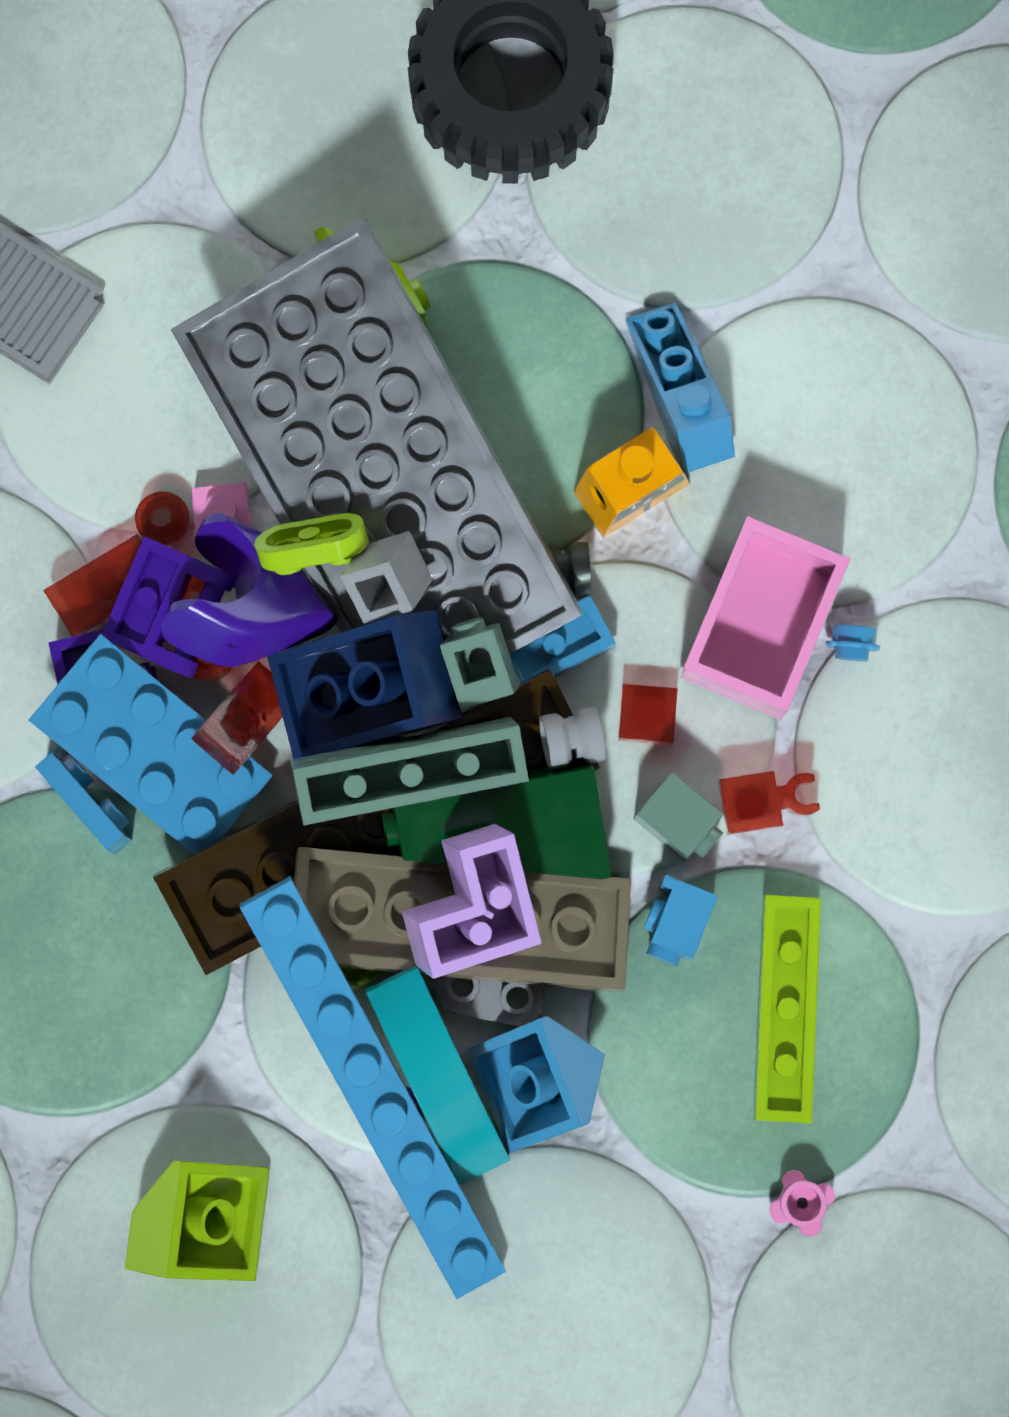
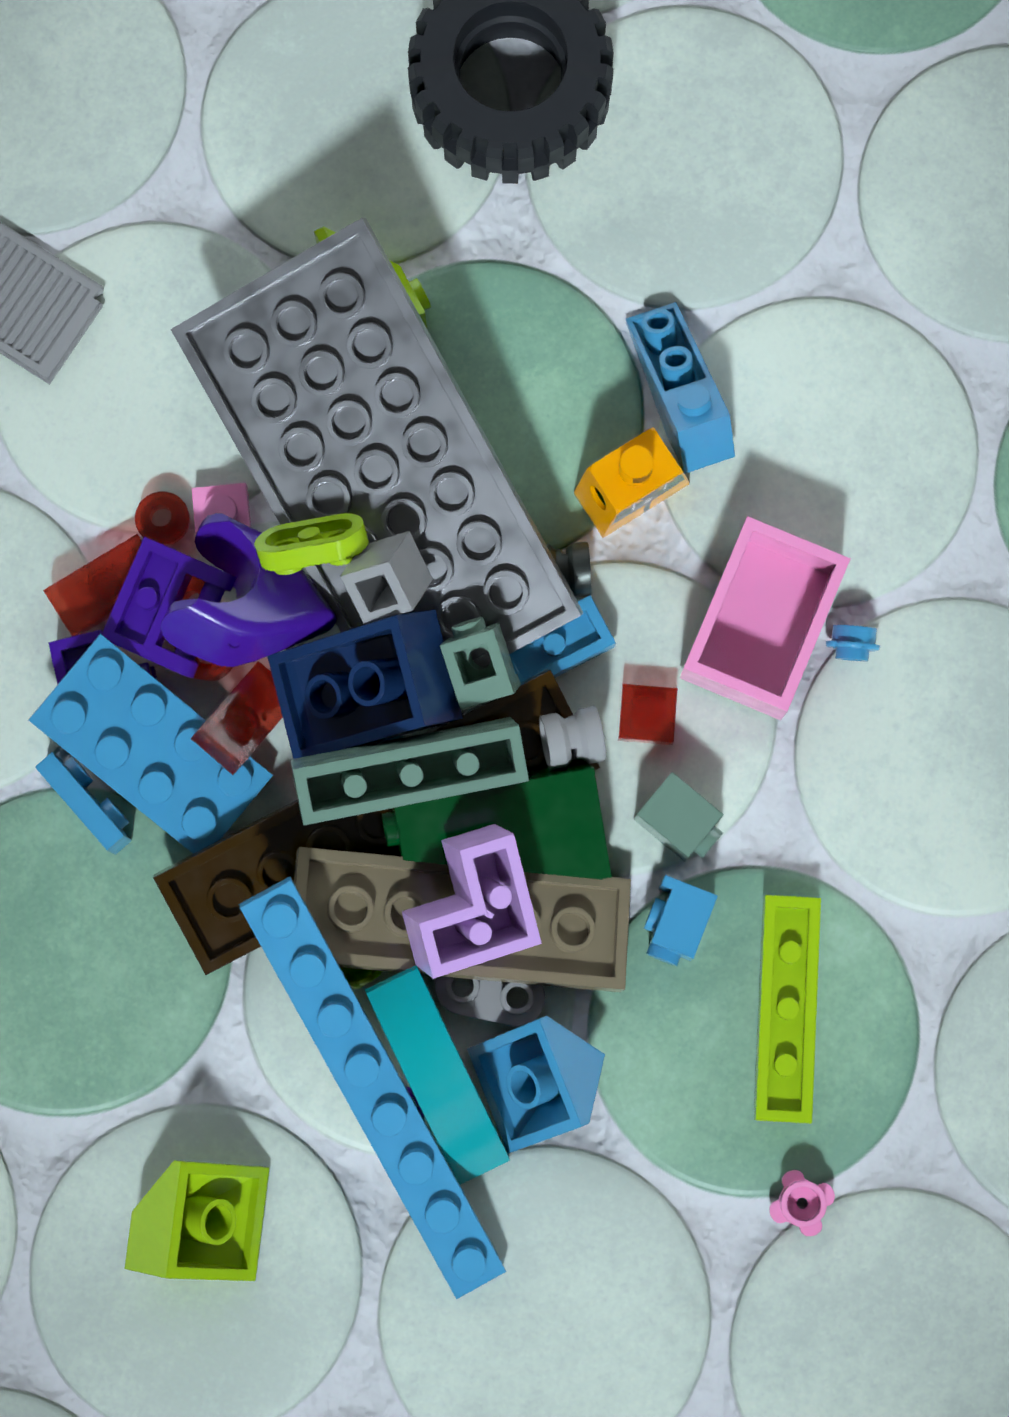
(756, 801): clear red plate -> none

